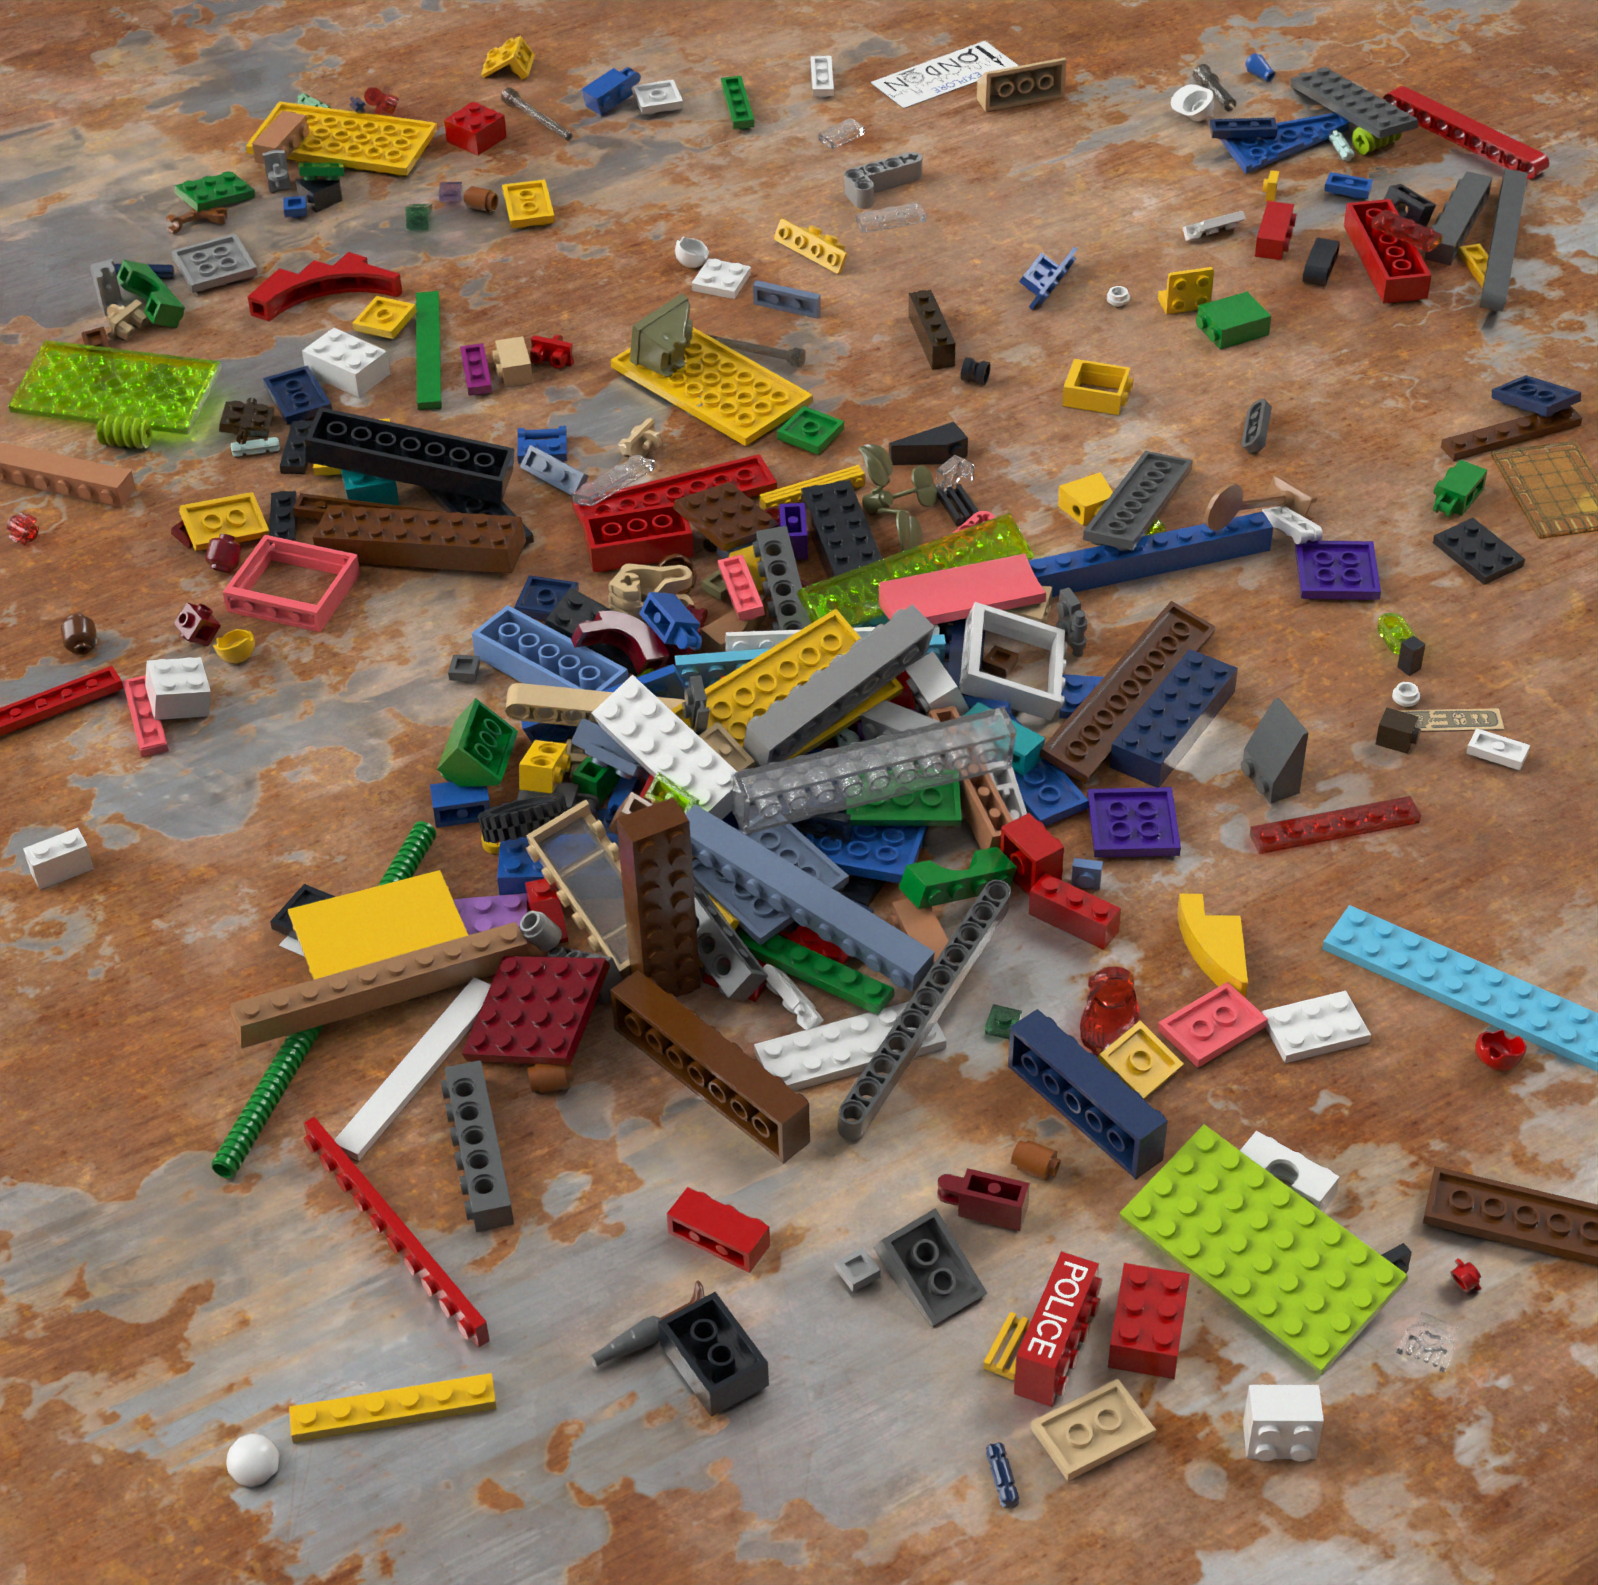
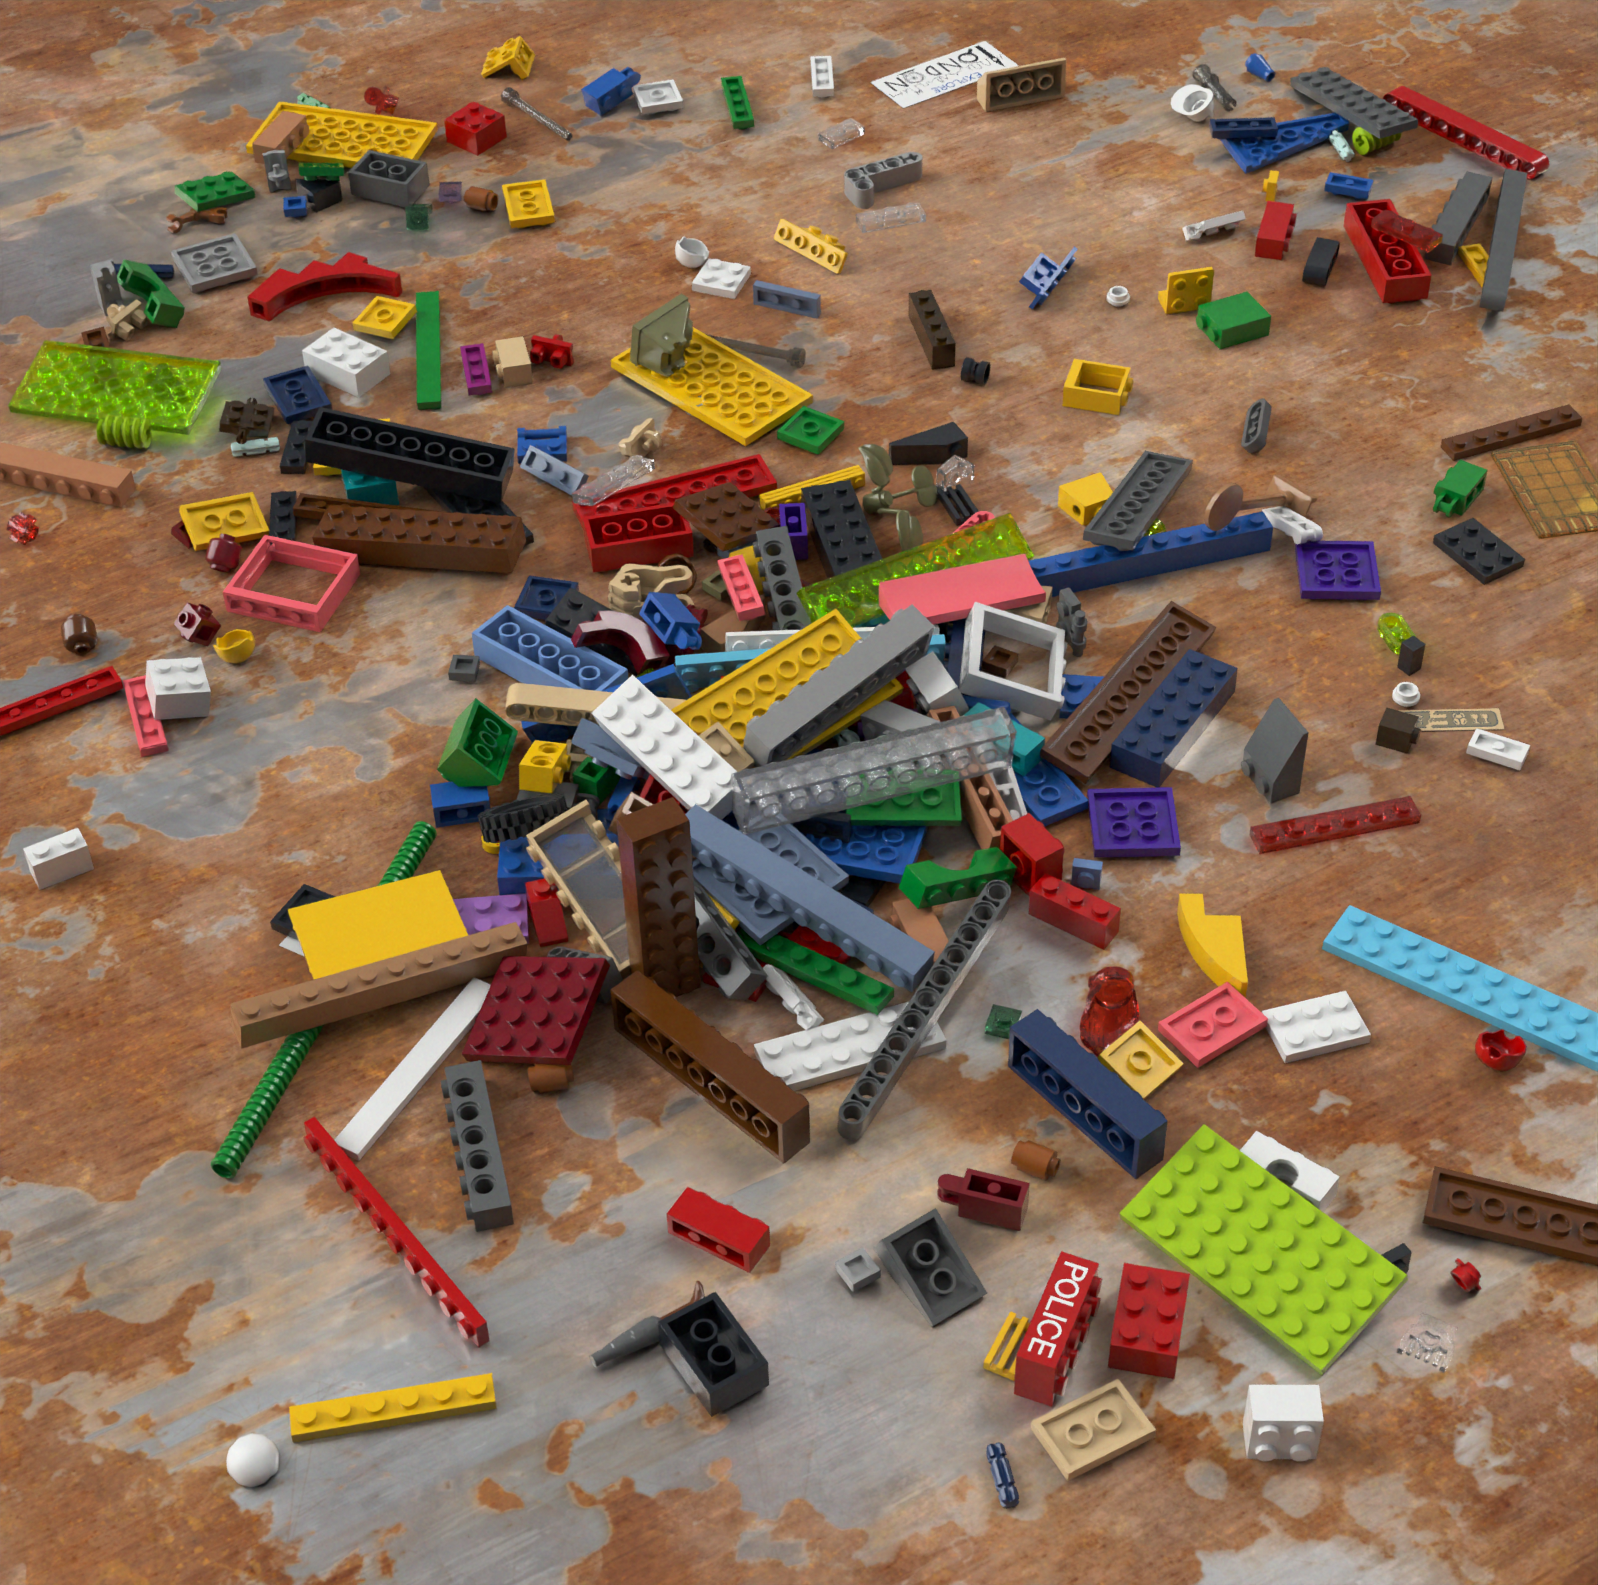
(357, 104): dark blue axle -> none
(388, 178): none -> dark grey brick
(540, 930): light grey brick -> none
(664, 788): clear neon green slope -> none
(695, 705): dark grey plate -> none
(1419, 208): black brick -> none
(1536, 395): dark blue plate -> none

